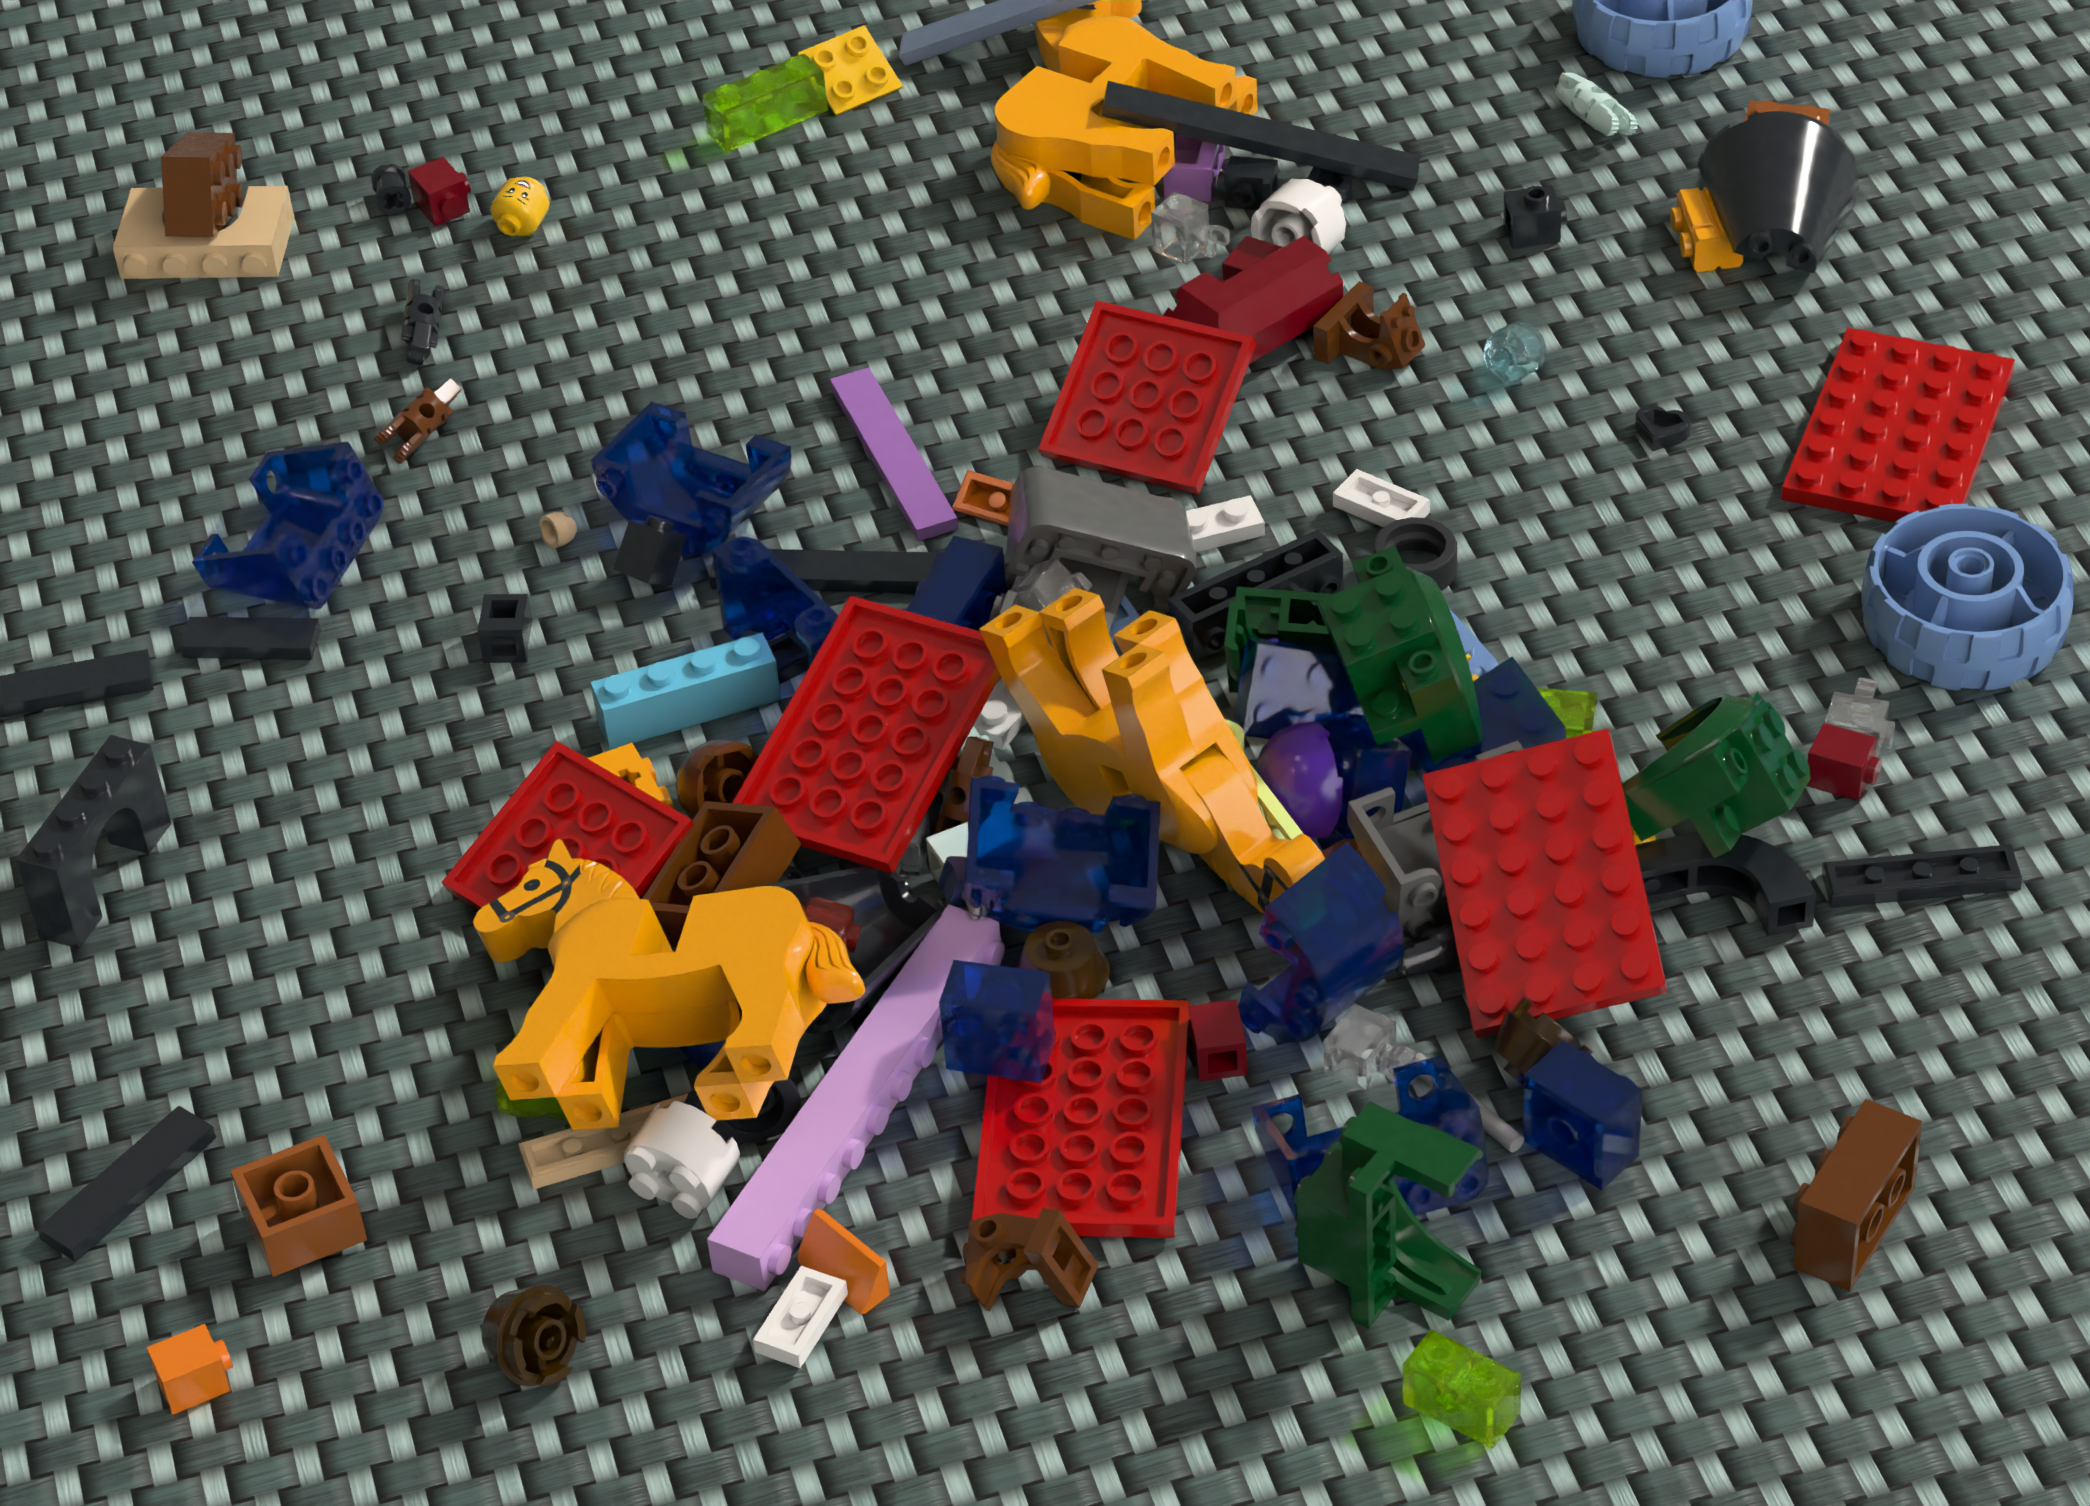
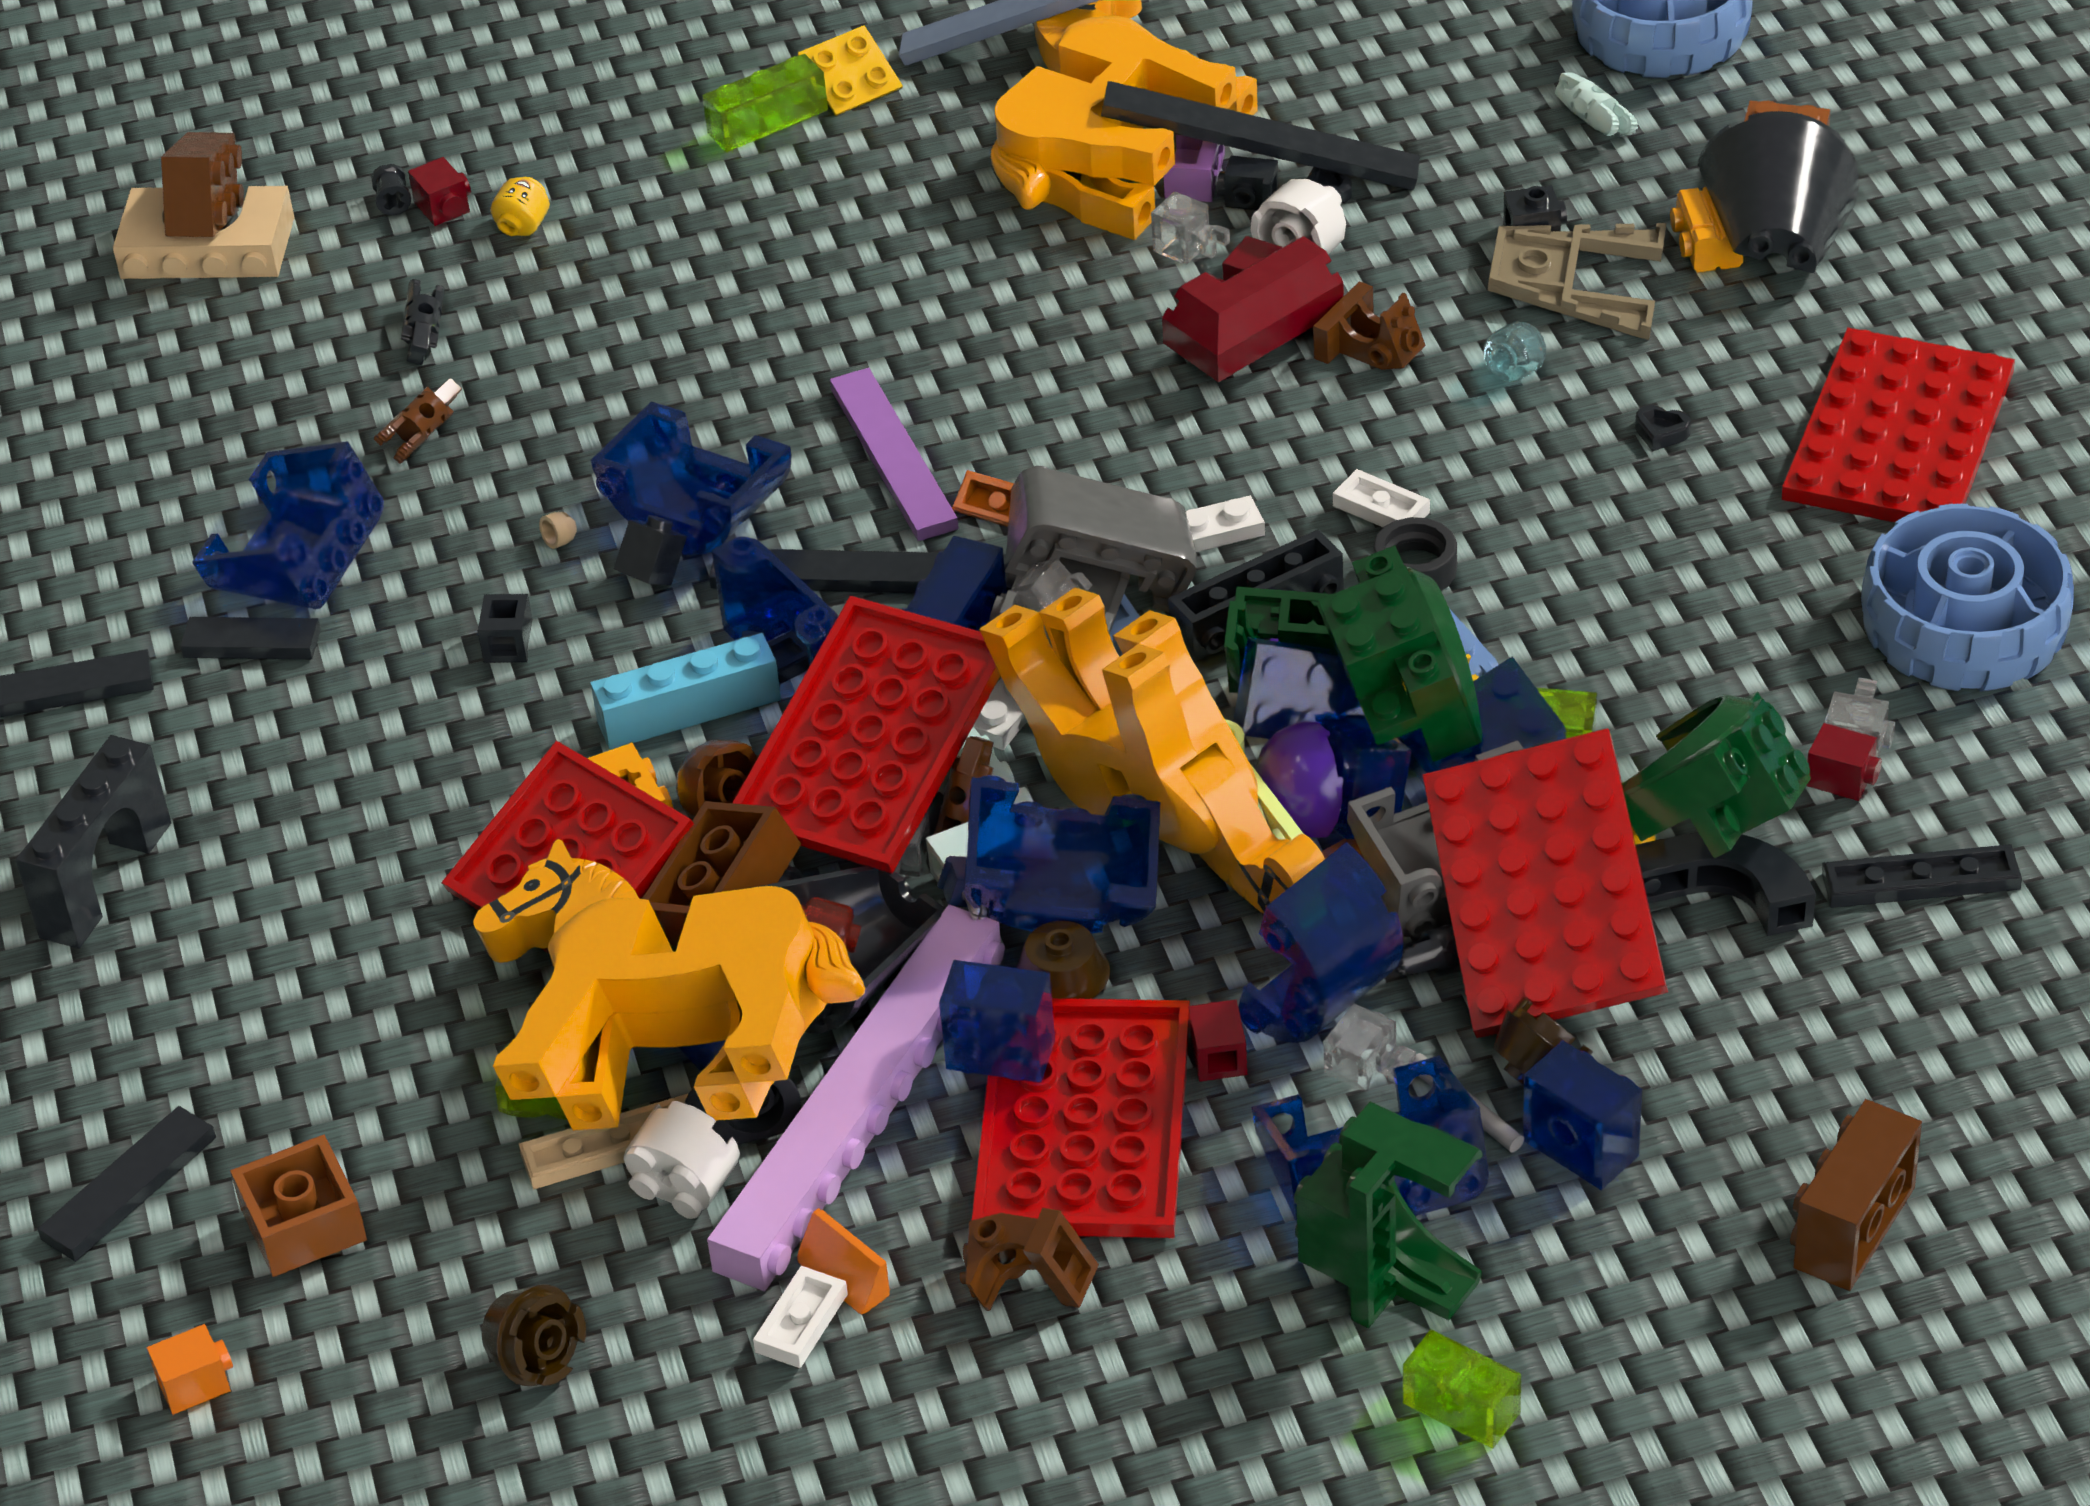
(1147, 397): red plate -> none
(1541, 269): none -> dark tan wing

